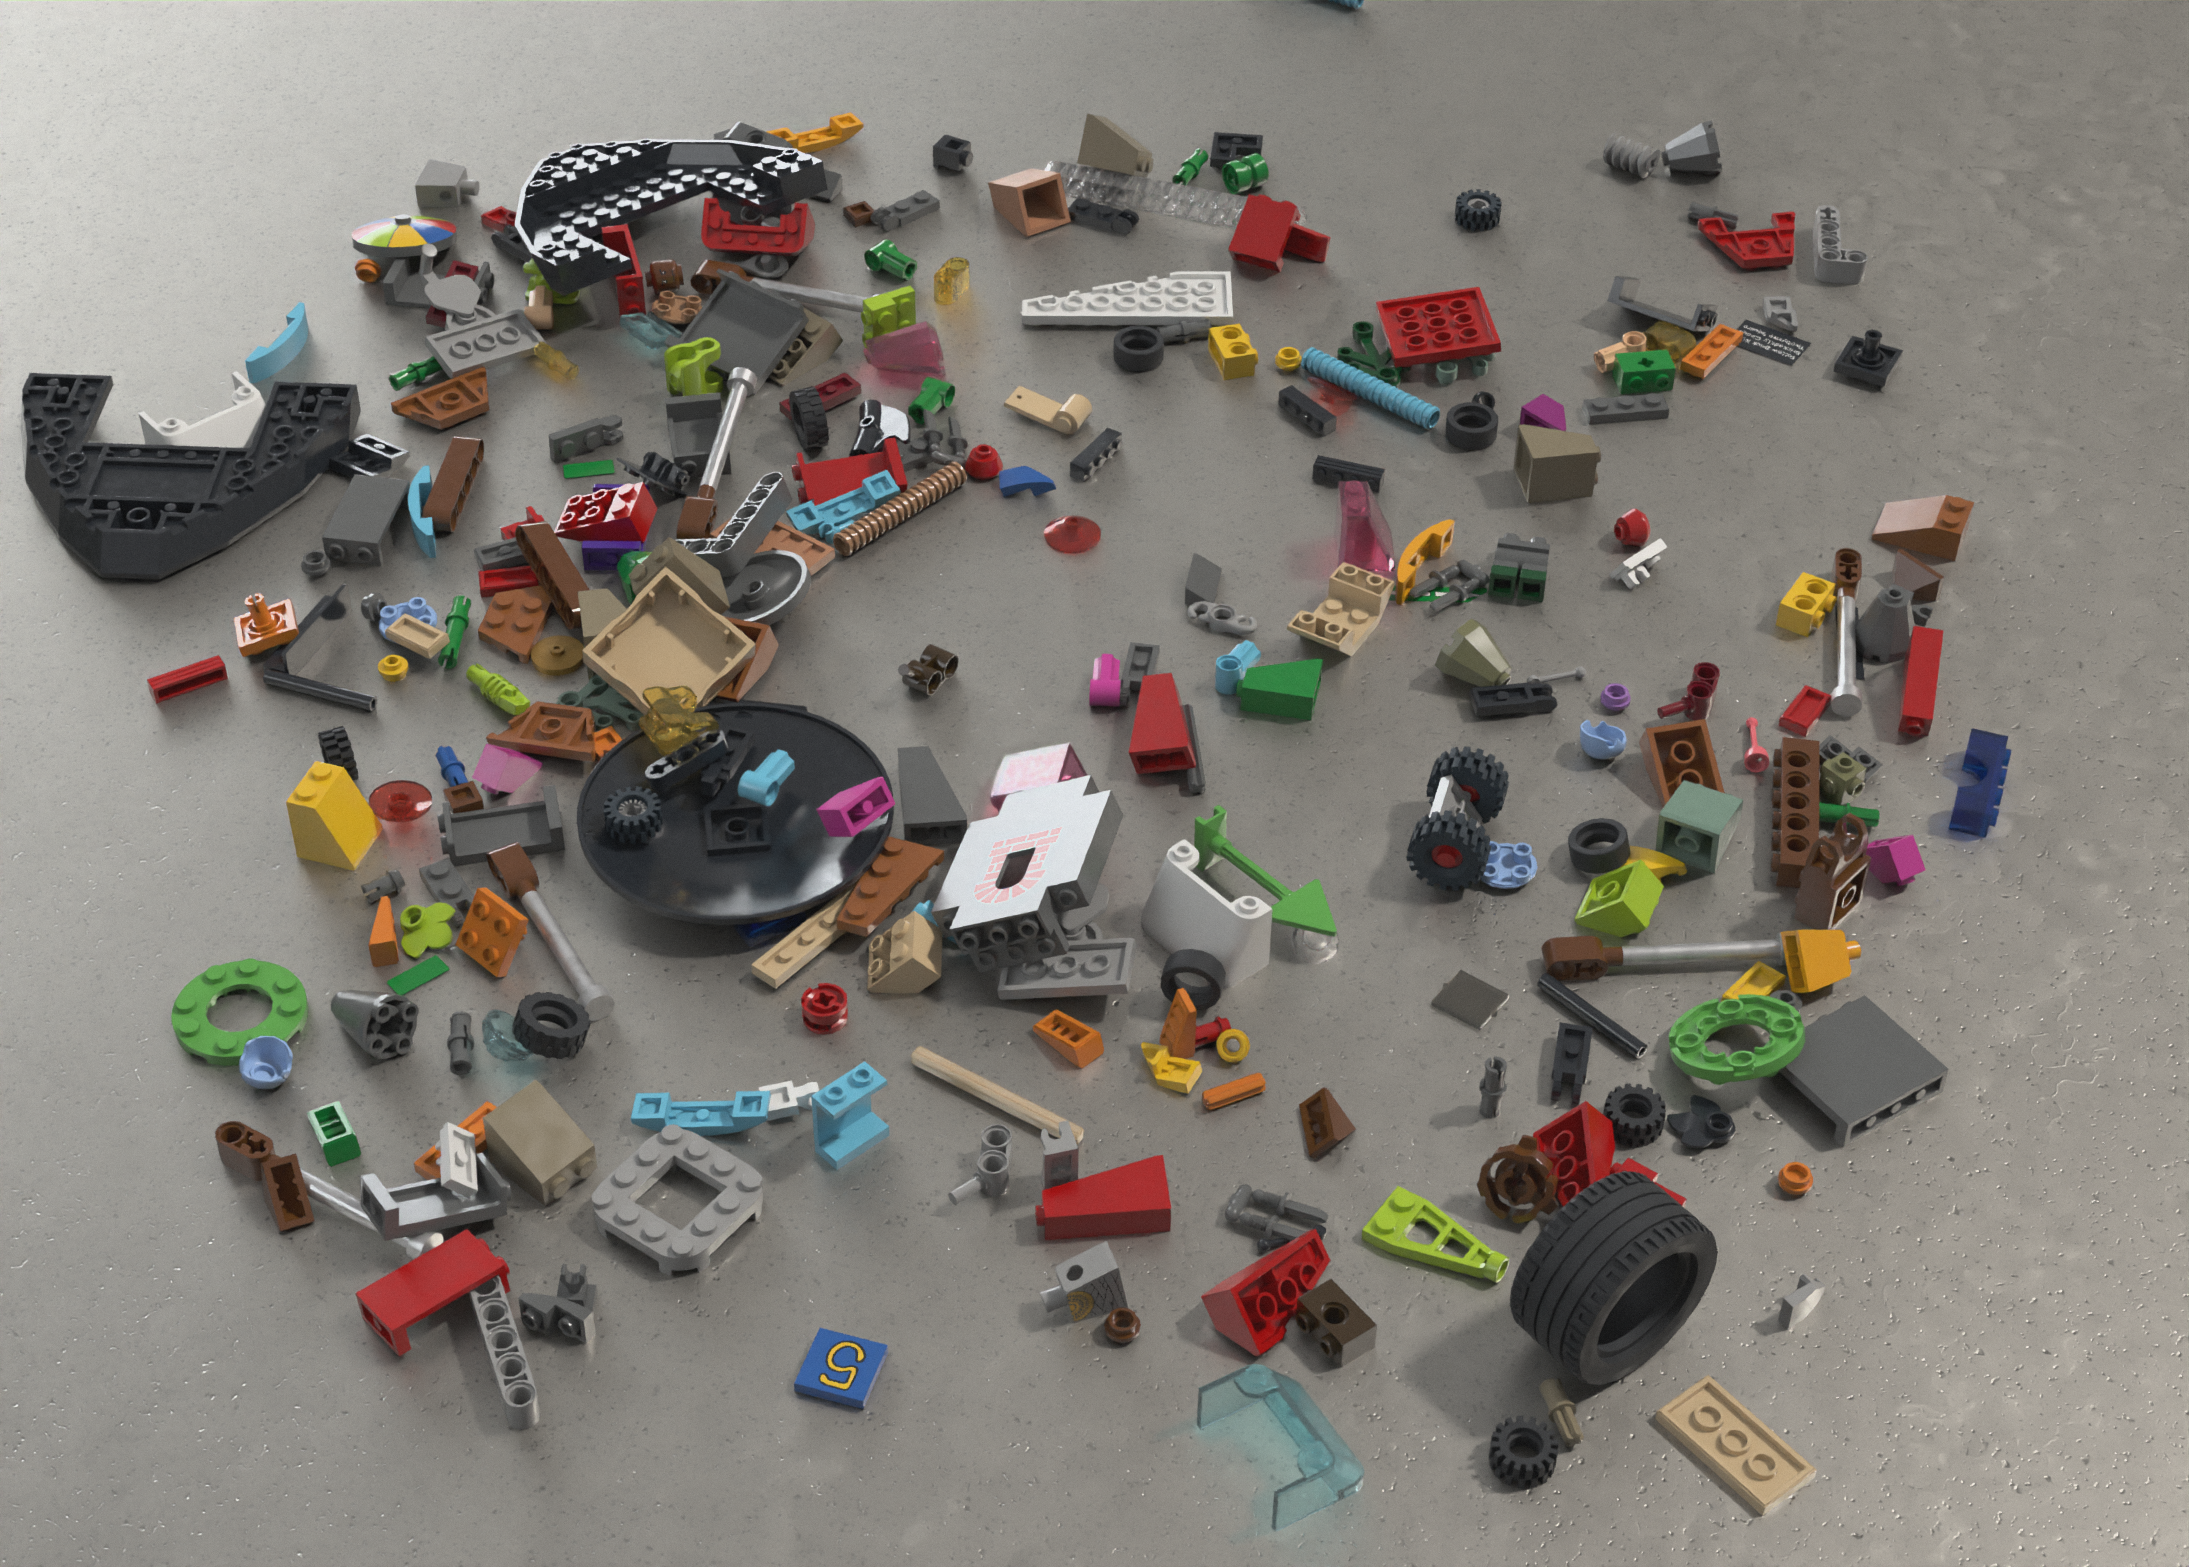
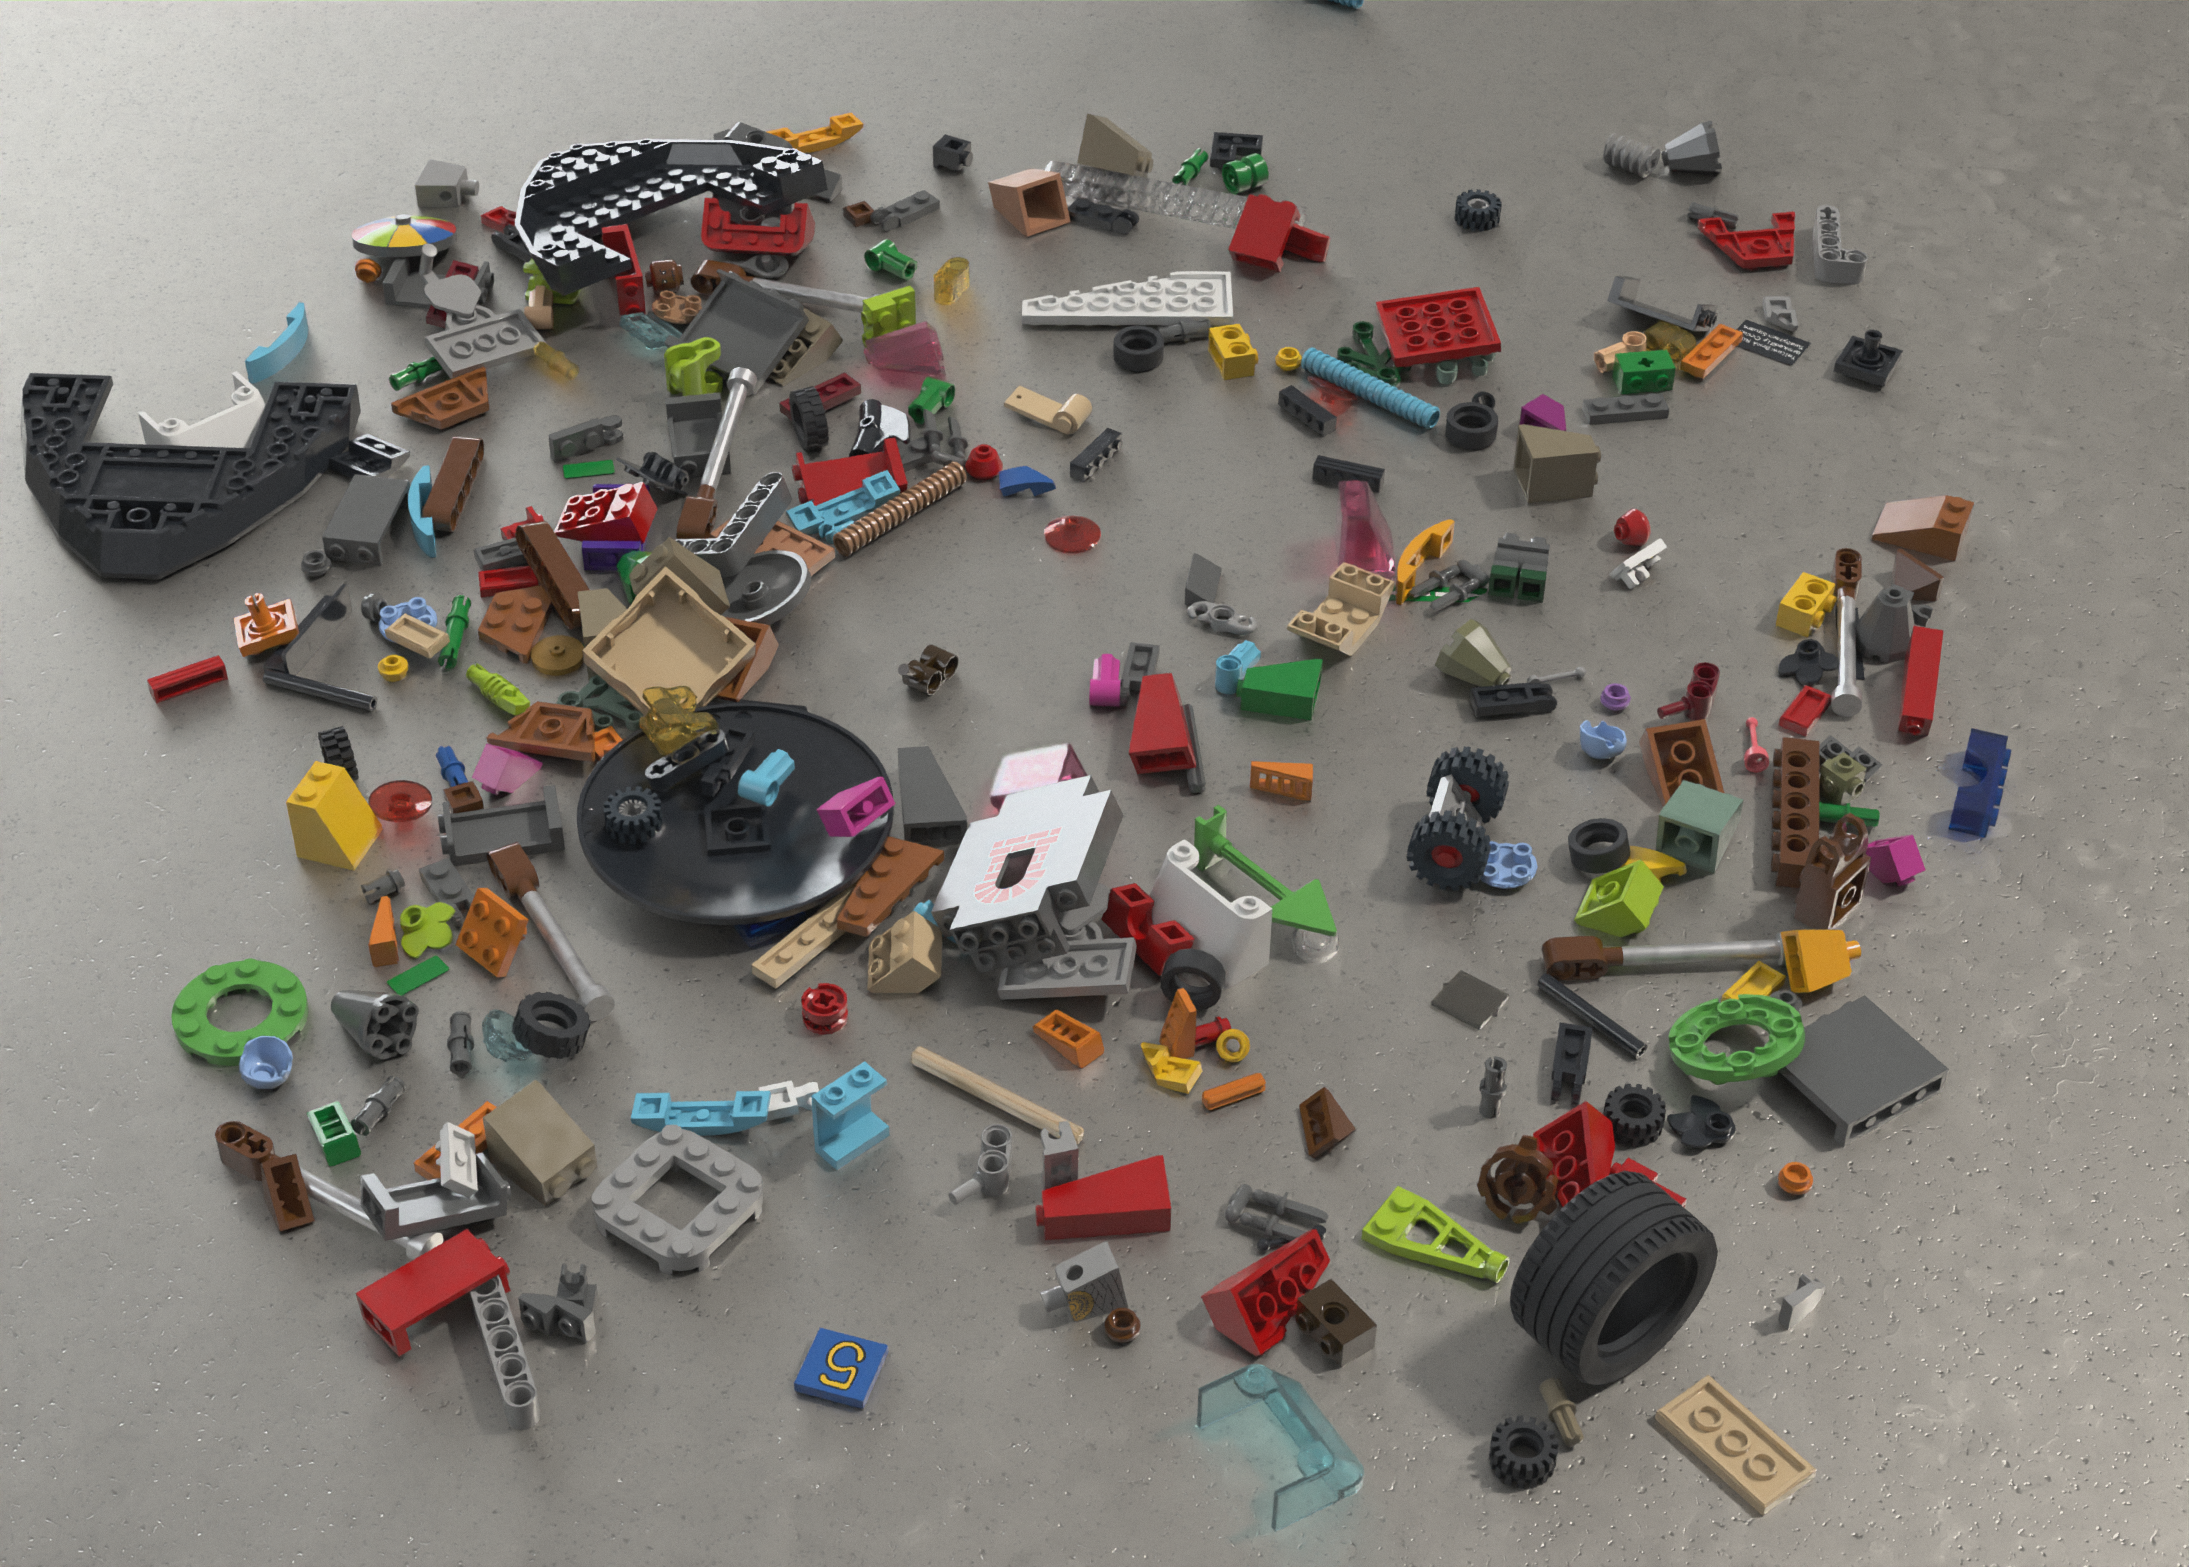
(378, 1105): none -> dark grey pin
(1131, 916): none -> red arch
(1298, 775): none -> orange slope
(1808, 662): none -> black plate

